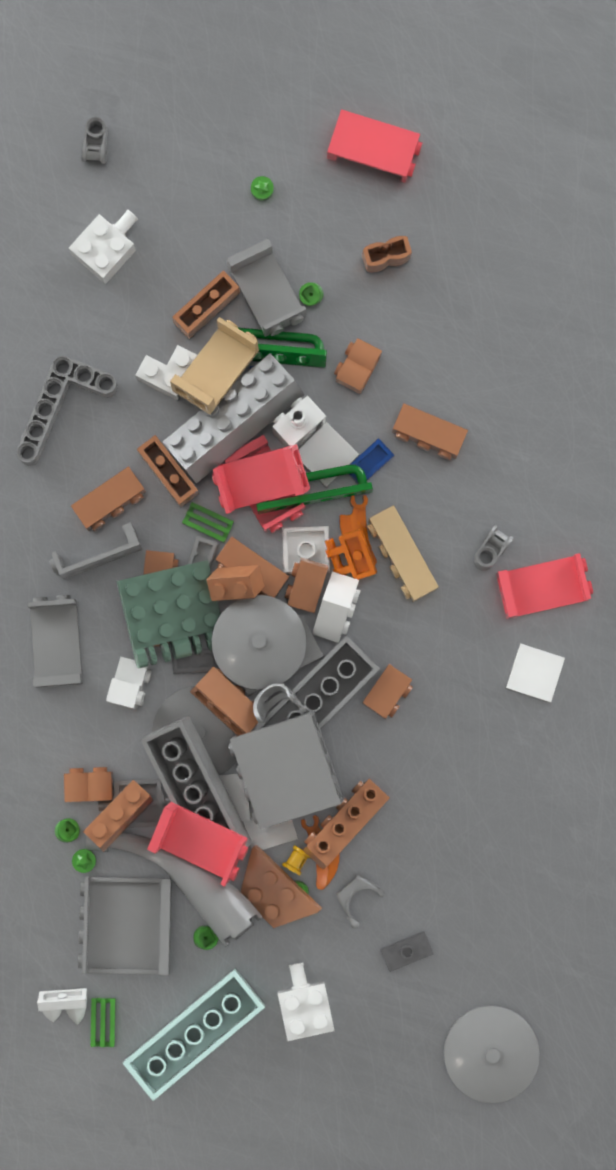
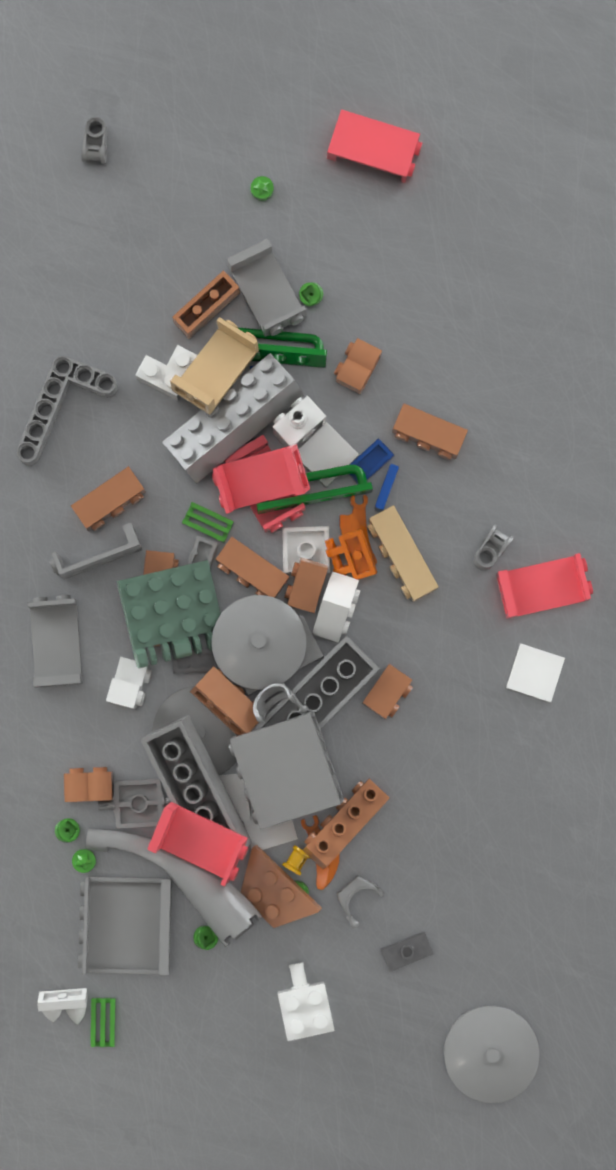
(104, 246): white brick -> none
(118, 815): nougat brick -> none
(168, 471): nougat brick -> none
(194, 1034): light aqua brick -> none
(235, 583): nougat brick -> none
(380, 255): nougat brick -> none
(386, 488): none -> blue tile

